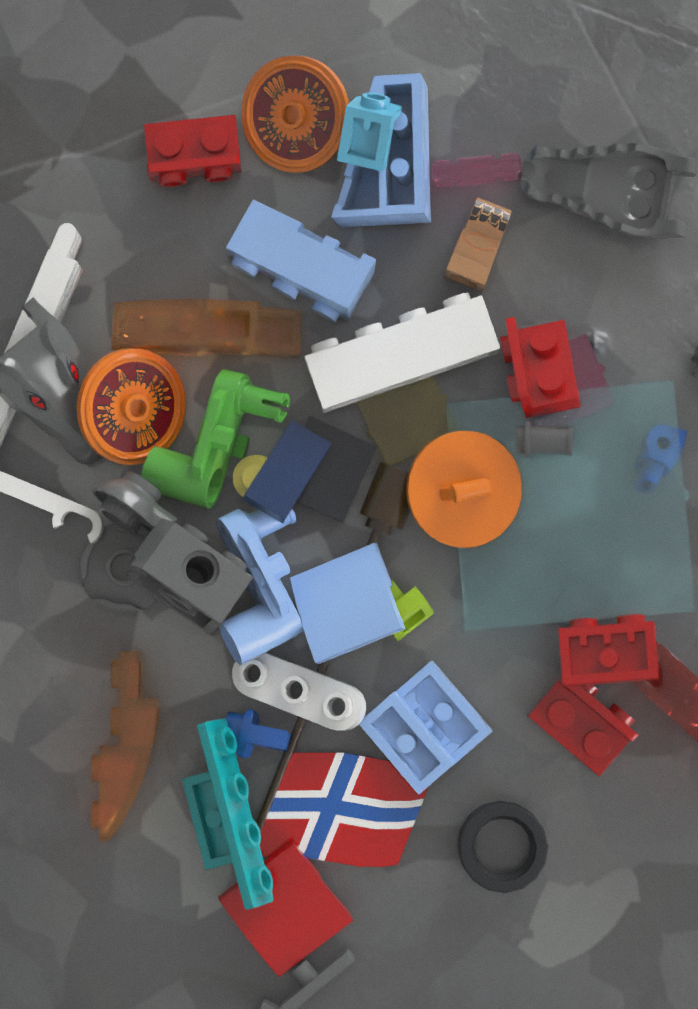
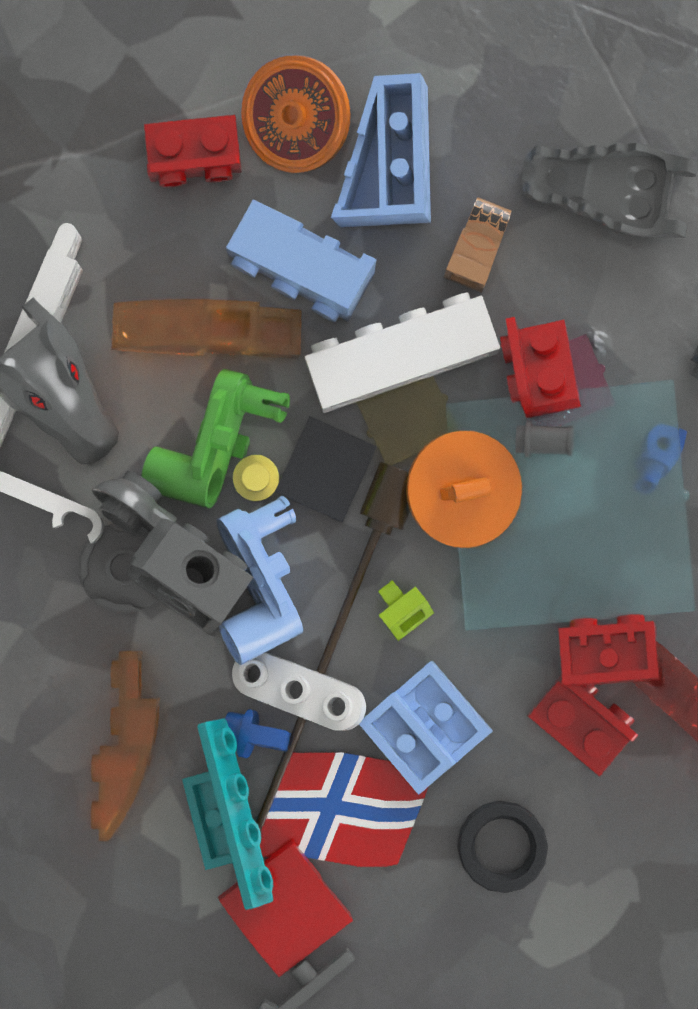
(130, 405): orange shield -> none
(287, 471): dark blue tile -> none
(346, 603): light blue slope -> none
(368, 131): medium azure bracket -> none
(476, 170): clear pink axle -> none

